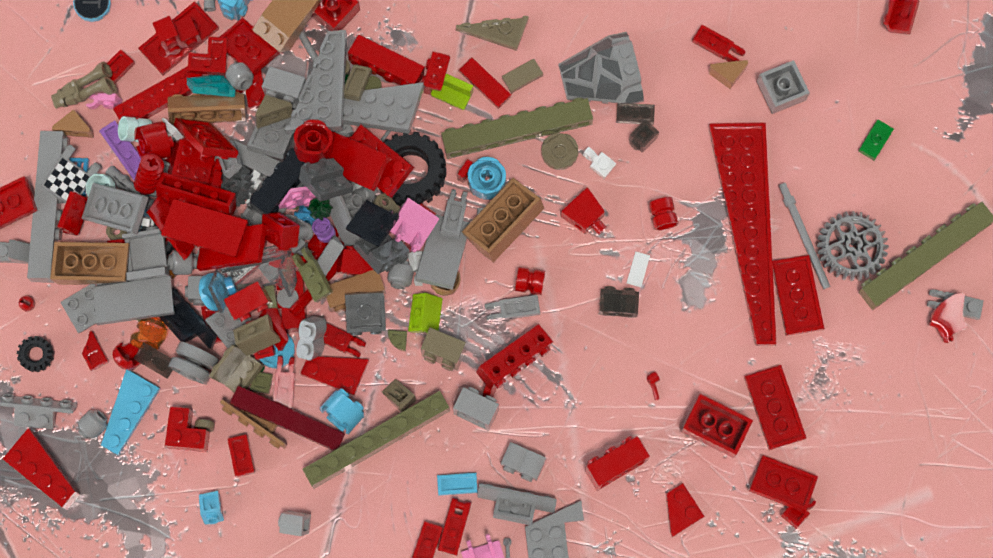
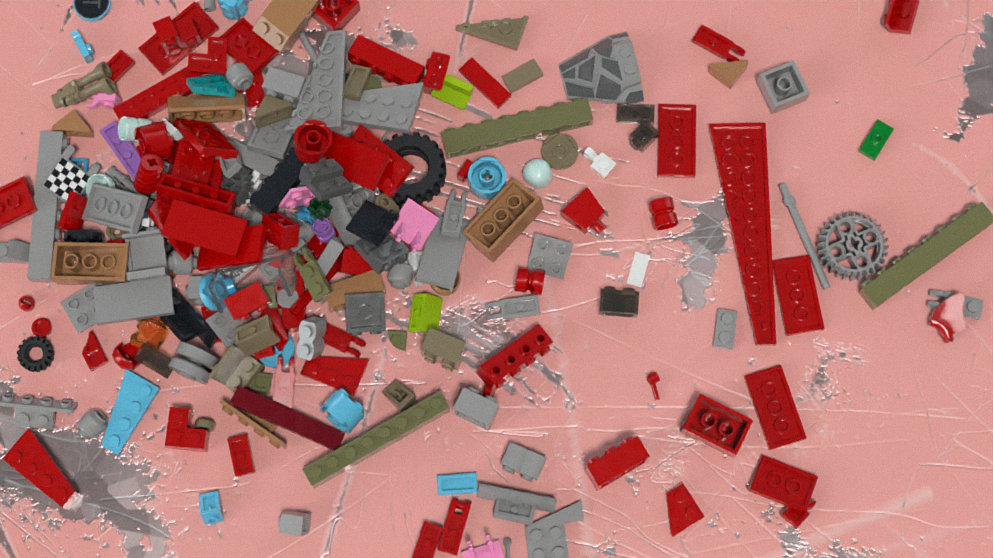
(41, 327): none -> red tile
(83, 236): none -> black tile
(85, 50): none -> medium azure plate
(537, 173): none -> light aqua hair
(549, 255): none -> light grey hinge
(676, 141): none -> red tile
(725, 329): none -> light grey plate

